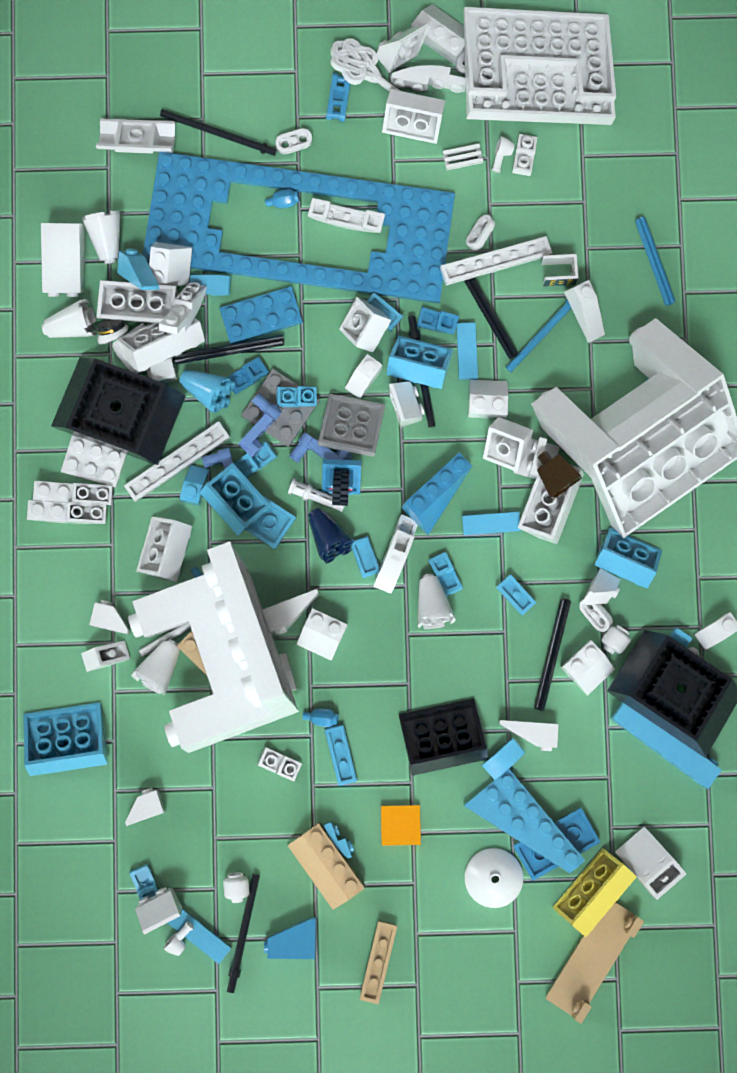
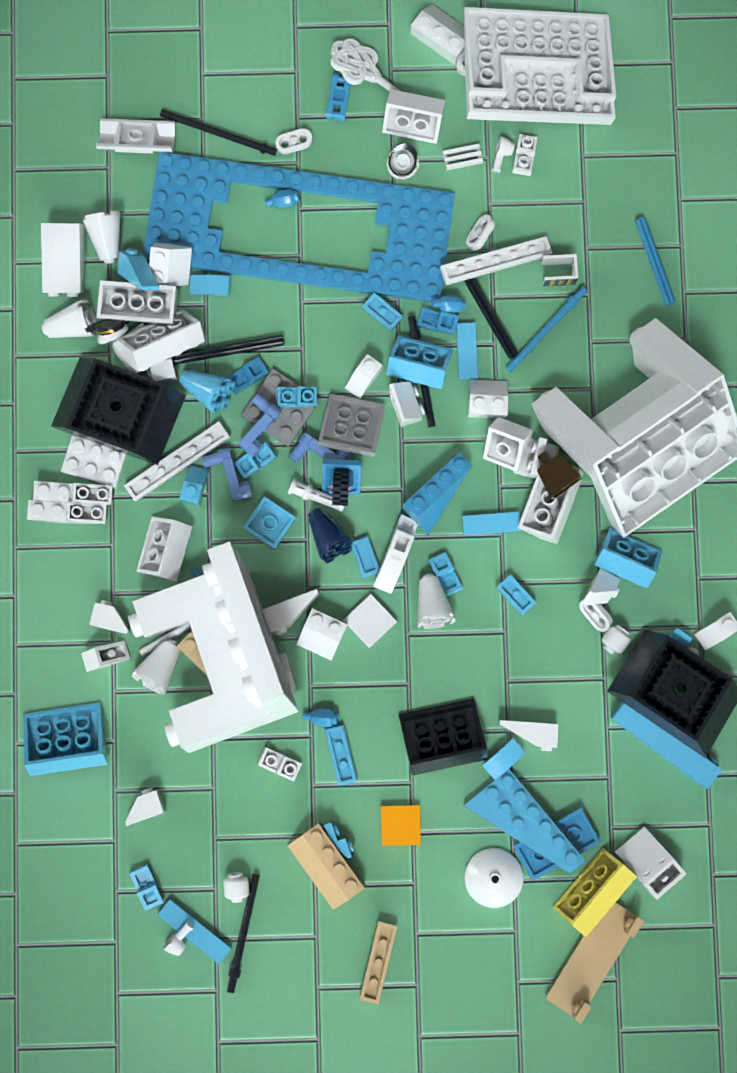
(158, 909): white slope -> none
(184, 310): white slope -> none
(235, 499): medium azure slope -> none
(261, 315): dark azure plate -> none
(293, 942): dark azure slope -> none
(346, 217): white slope -> none
(364, 325): white slope -> none
(370, 621): none -> white tile
(402, 47): white slope -> none
(403, 161): none -> white piece
(421, 76): white slope -> none
(449, 304): none -> dark azure plant
(552, 654): black axle -> none
(586, 309): white slope -> none
(588, 667): white slope -> none

